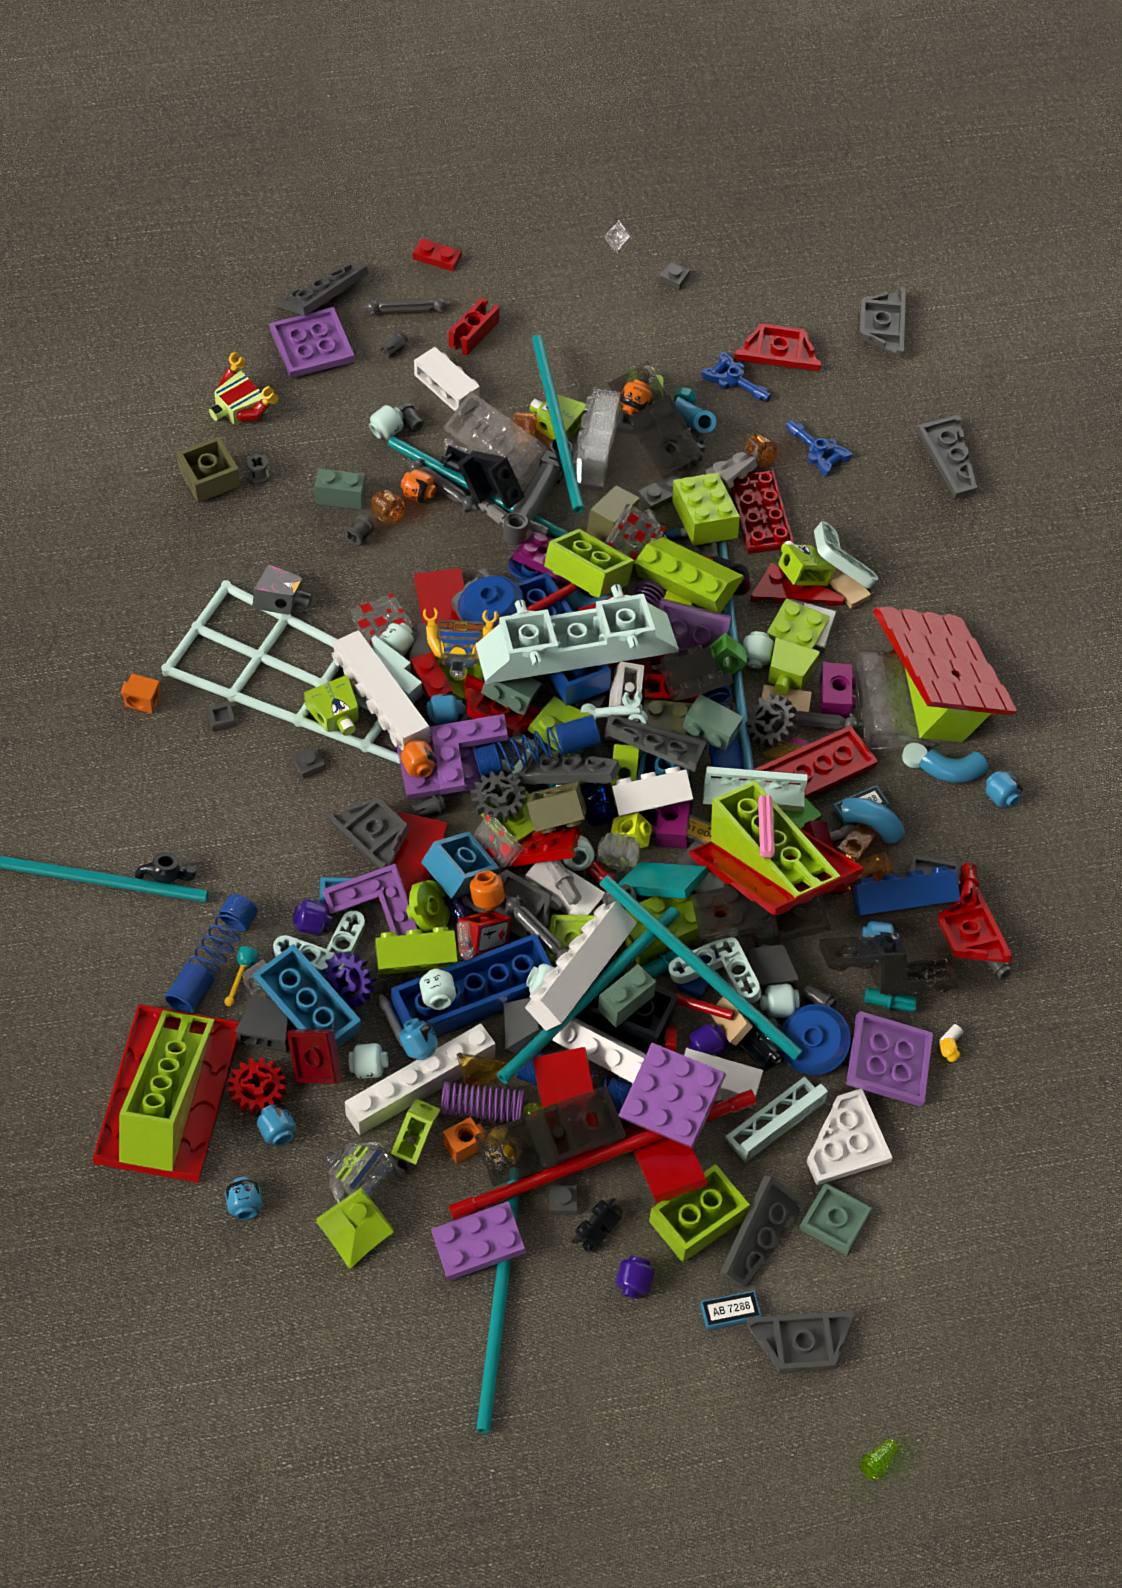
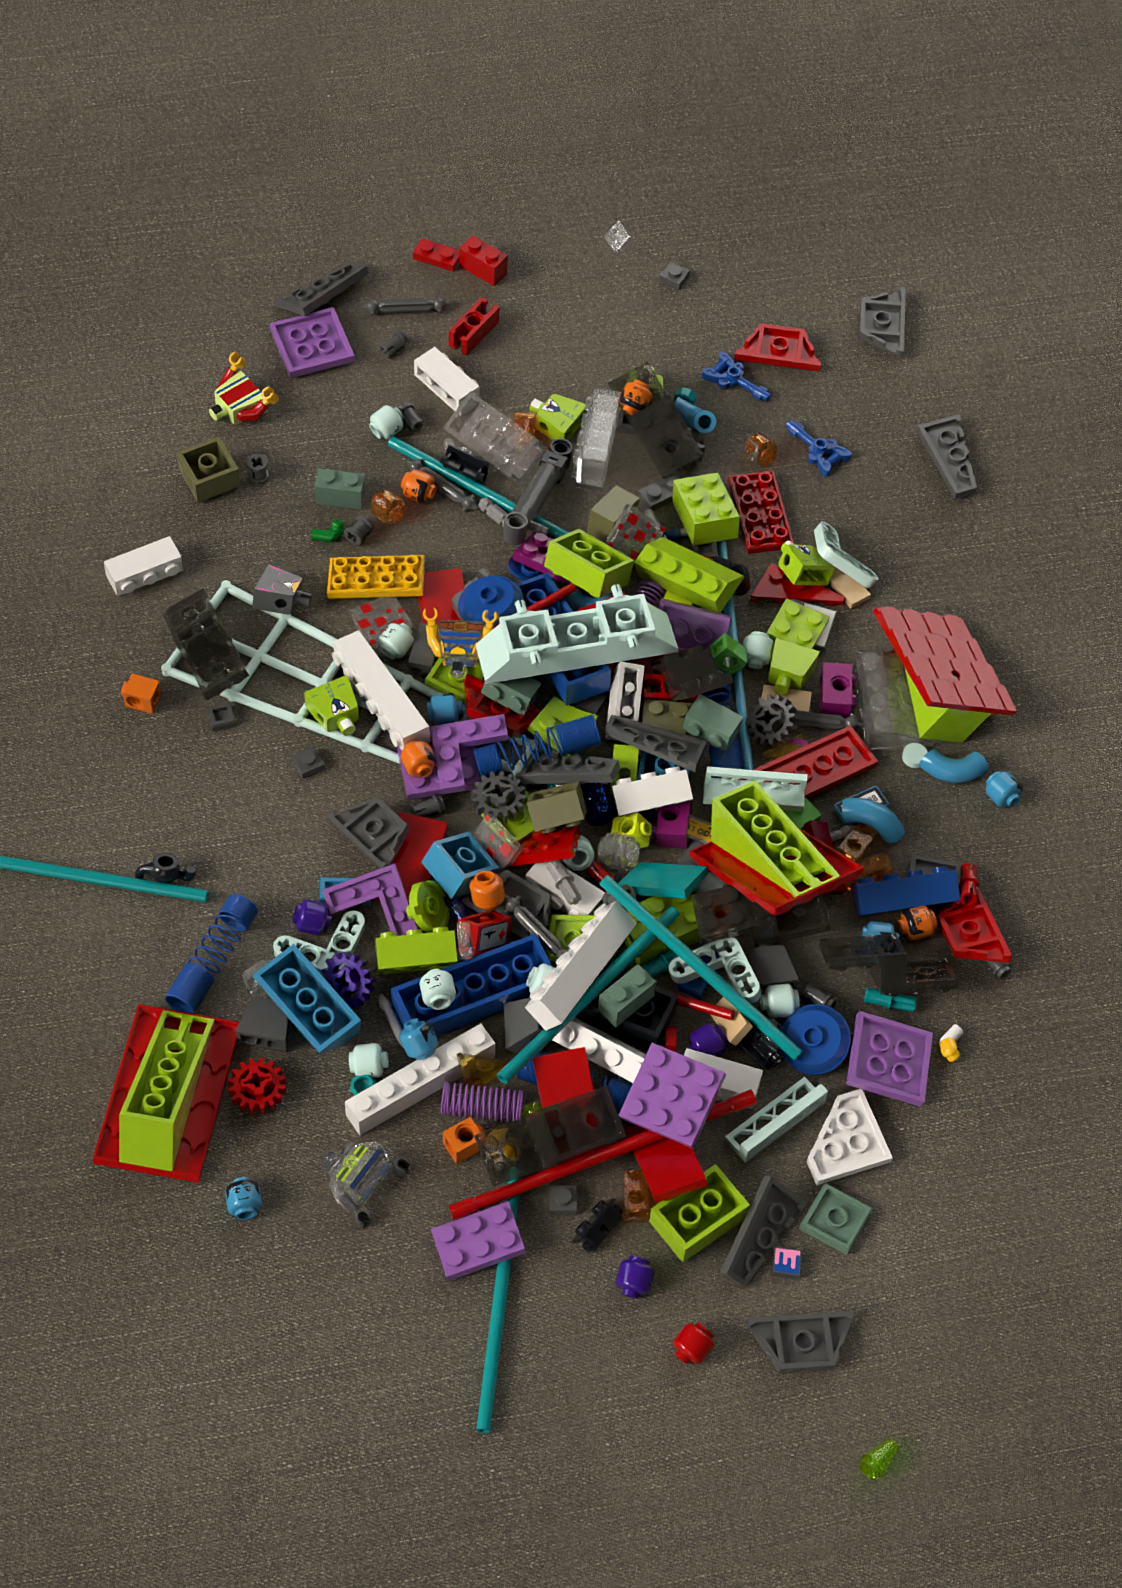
(143, 566): none -> white brick
(205, 644): none -> clear smoke bracket
(246, 958): hinge -> none
(276, 1125): dark azure head -> none
(315, 1056): dark red tile -> none
(330, 534): none -> green arm
(354, 1226): lime plate -> none
(361, 1083): none -> teal tile
(376, 576): none -> yellow tile
(399, 668): light aqua slope -> none
(417, 1124): lime torso -> none
(431, 675): red plate -> none
(483, 260): none -> red brick
(490, 476): black panel -> none
(558, 424): teal piece -> none
(630, 707): light aqua bar -> none
(635, 1197): none -> clear orange leg
(693, 1343): none -> red head
(729, 1310): tile -> none
(738, 466): light grey wing -> none
(766, 826): bright pink axle -> none
(786, 1262): none -> tile
(917, 923): none -> orange head

